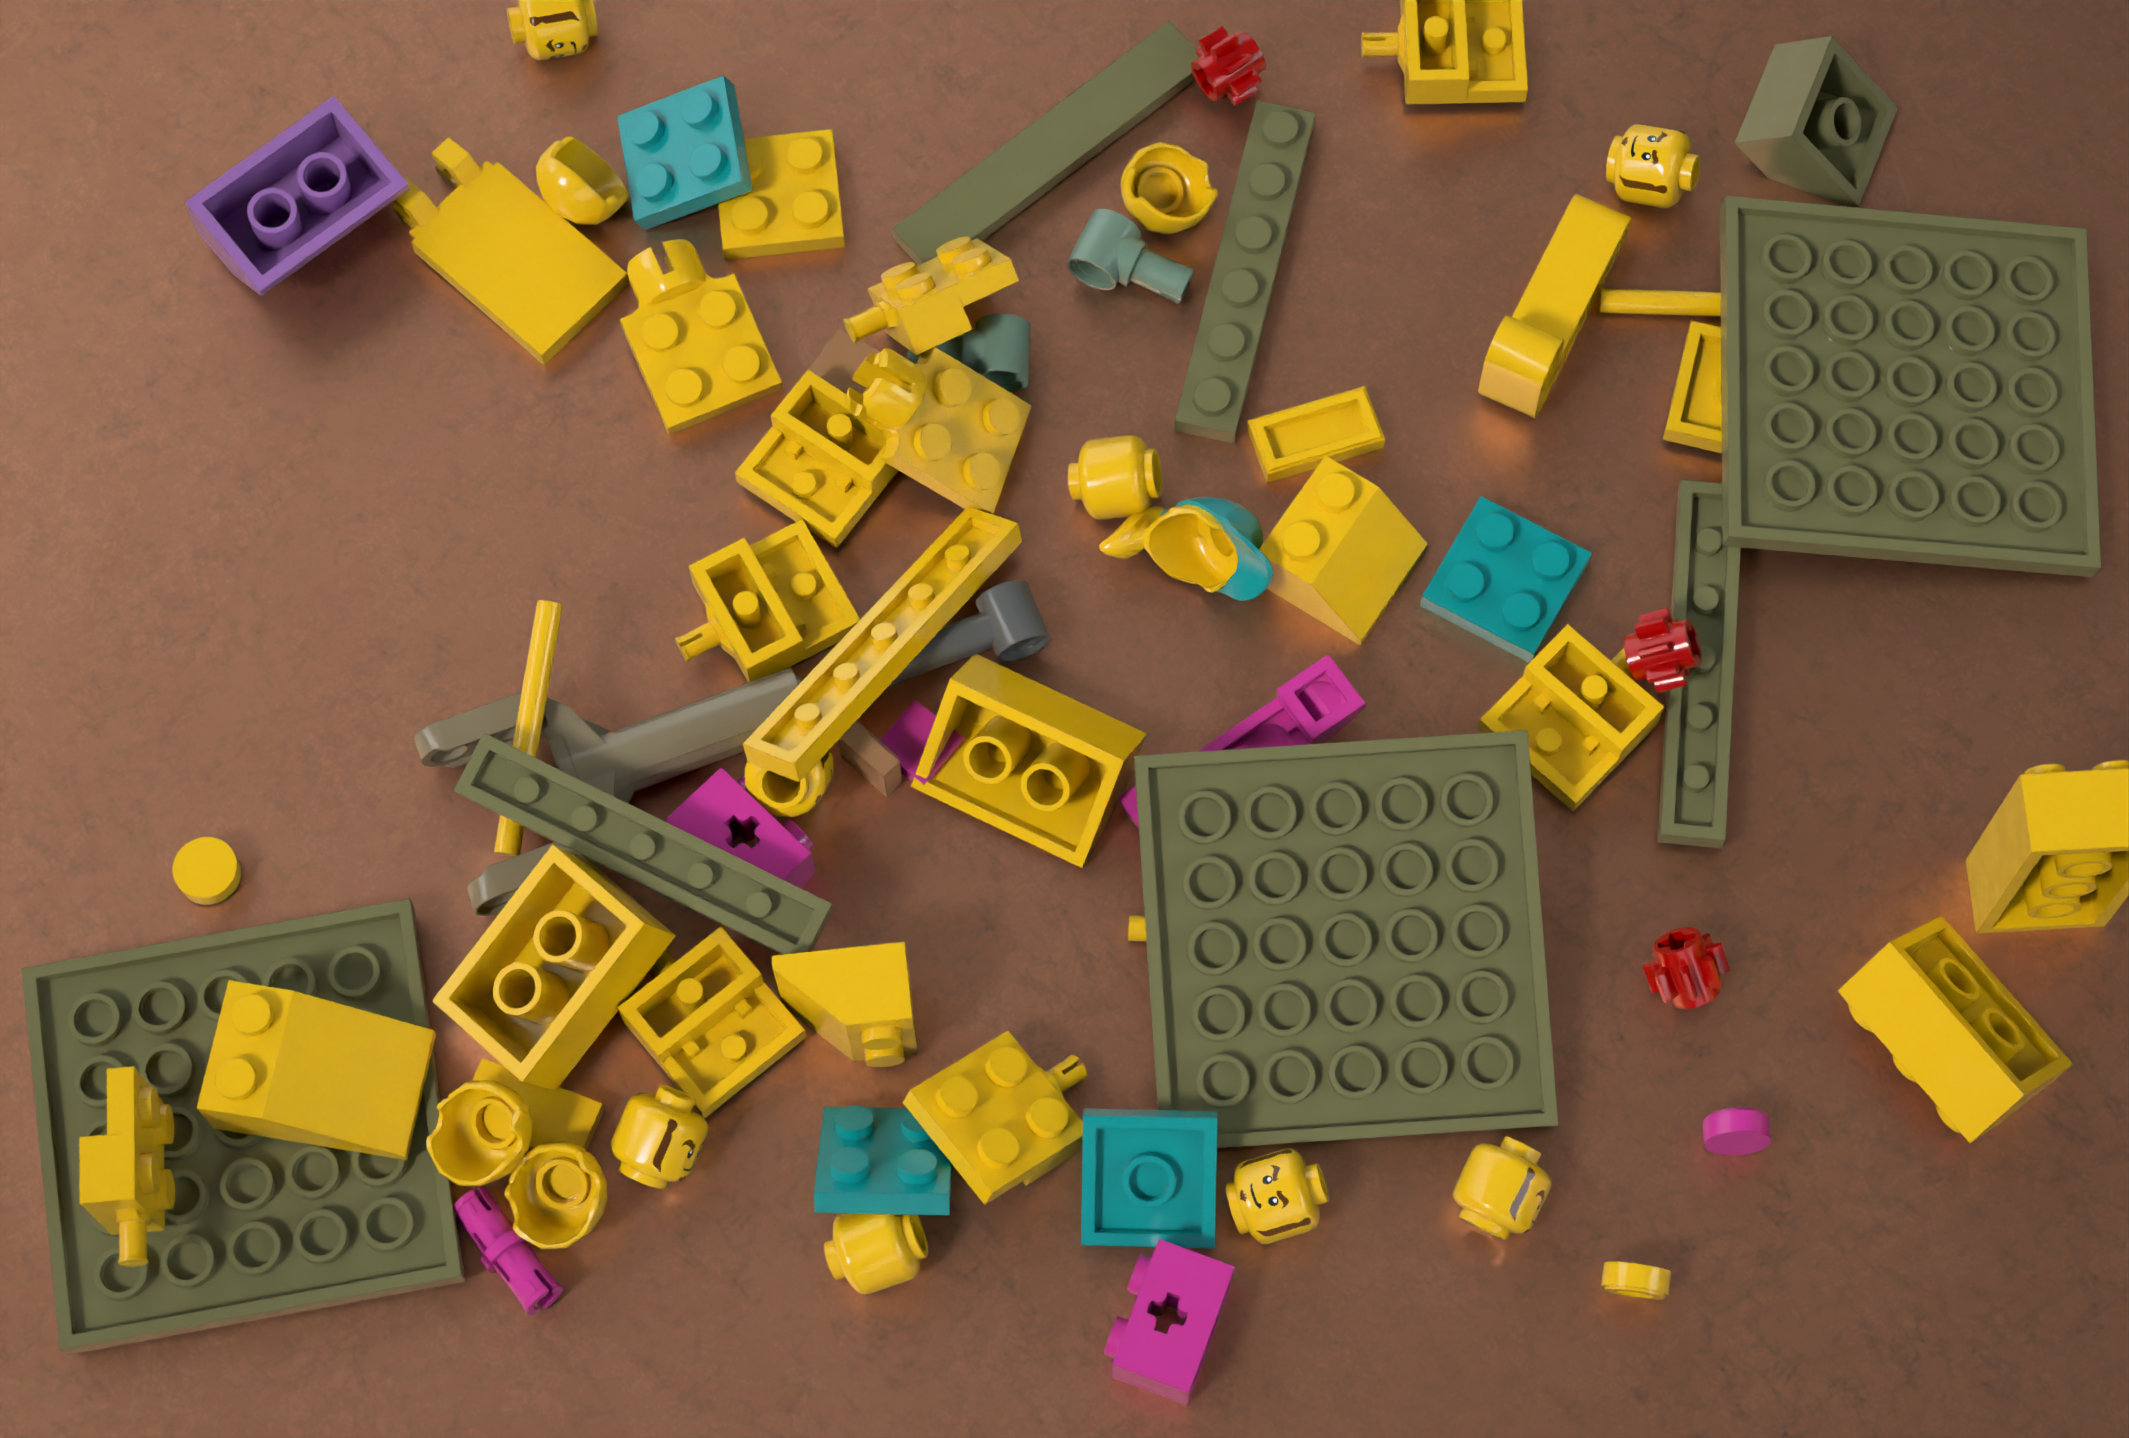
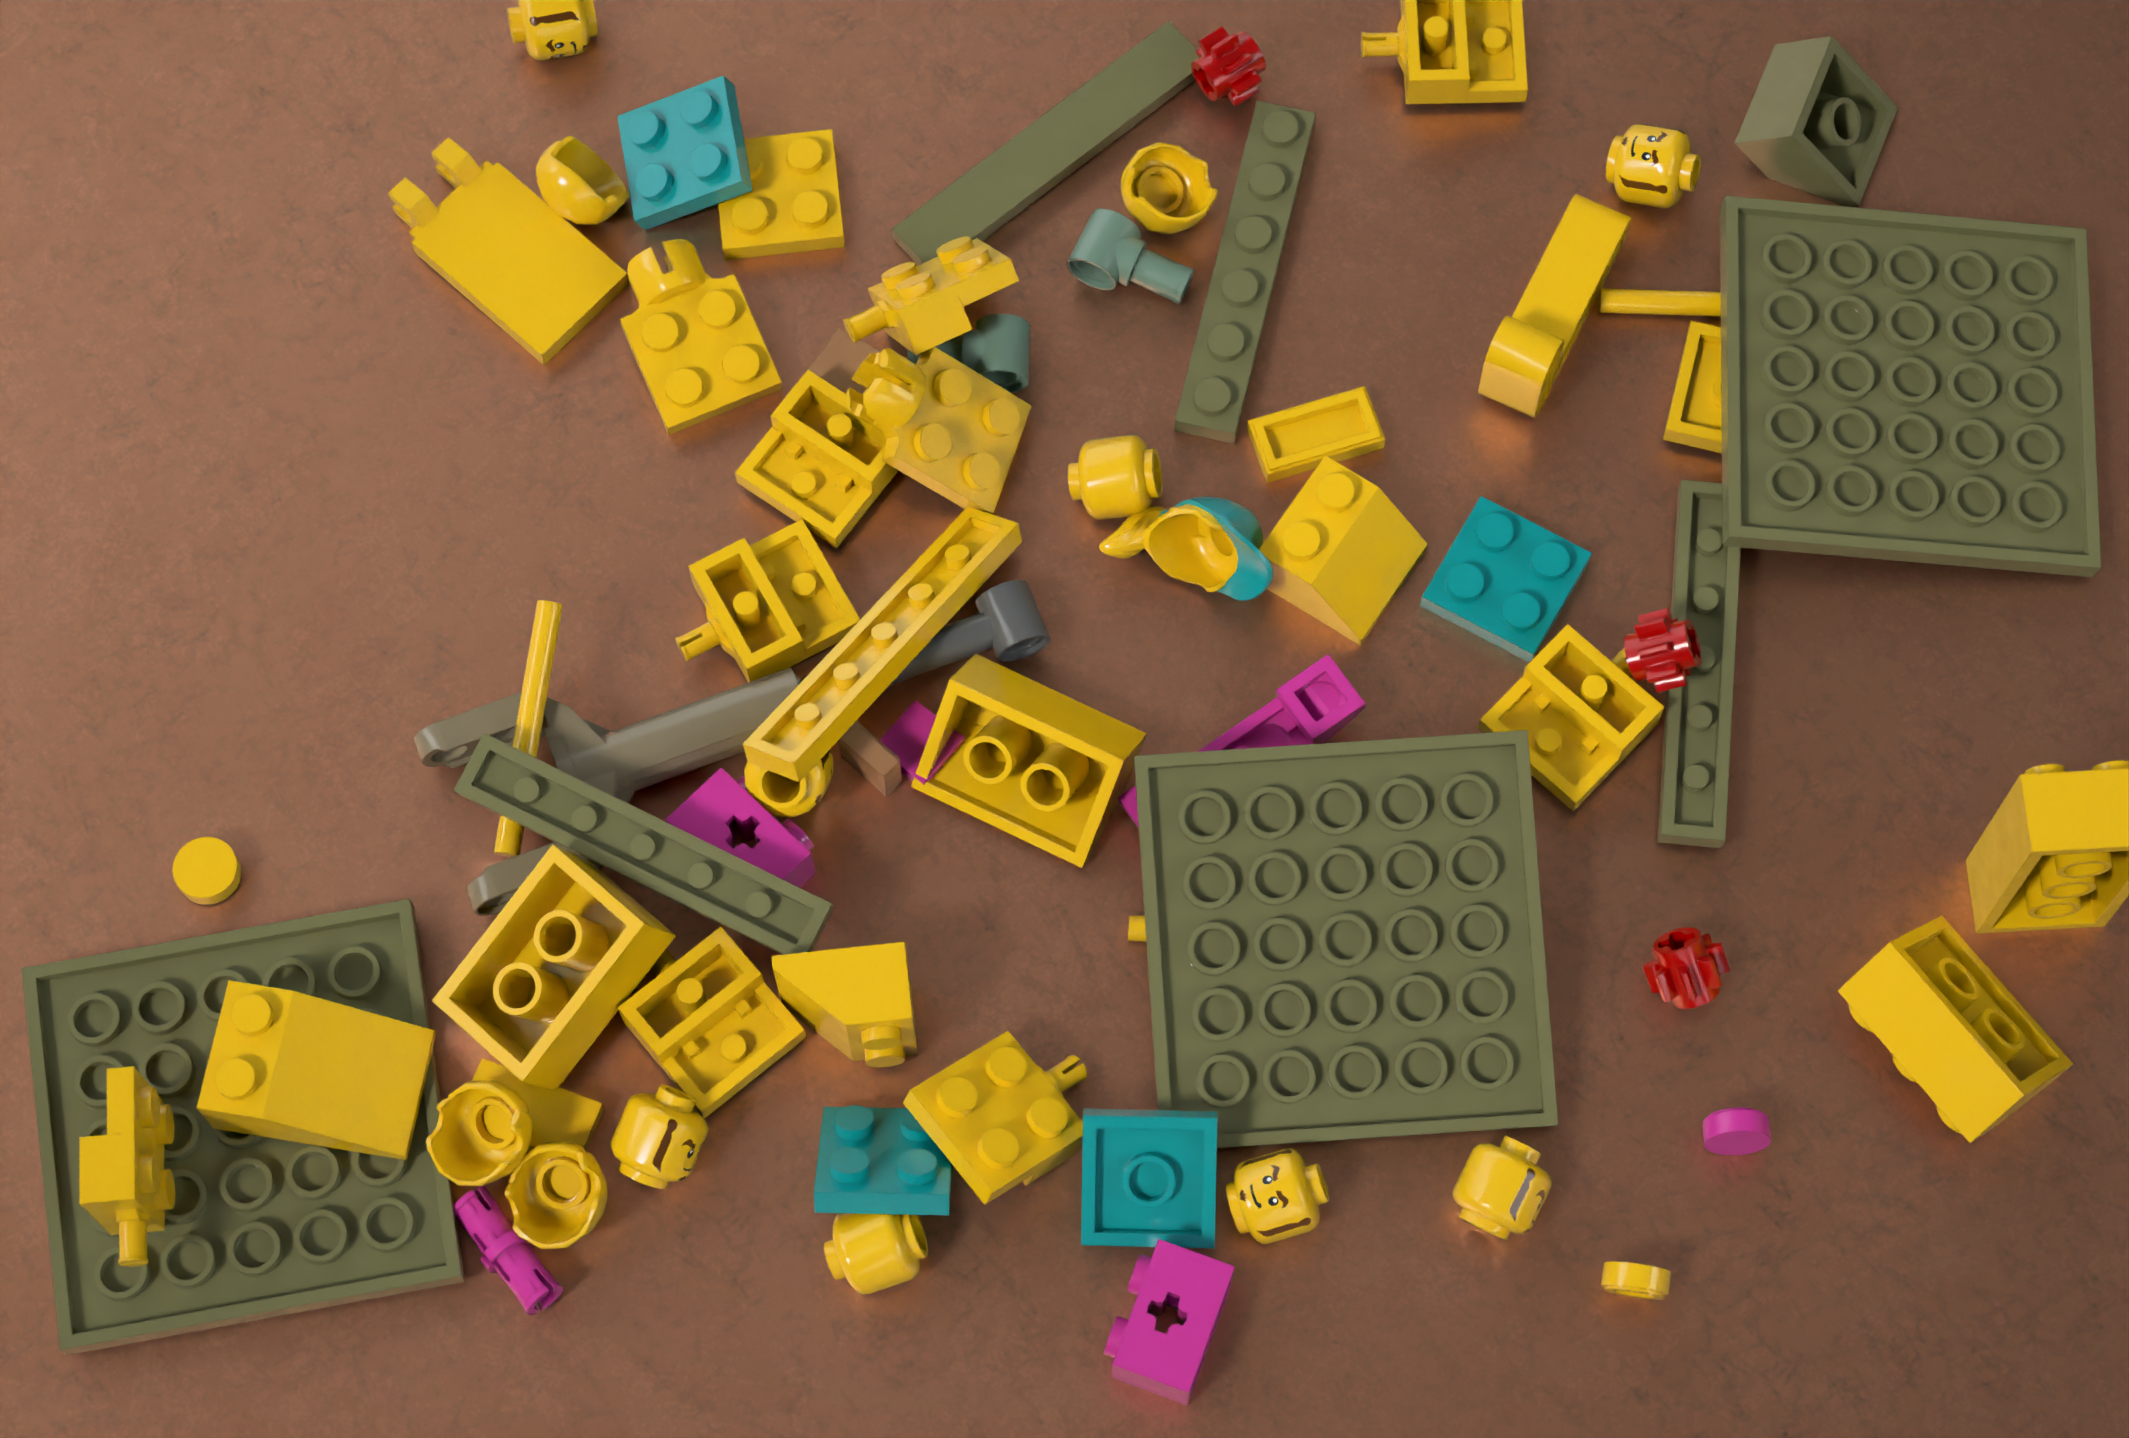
(295, 197): medium lavender slope -> none

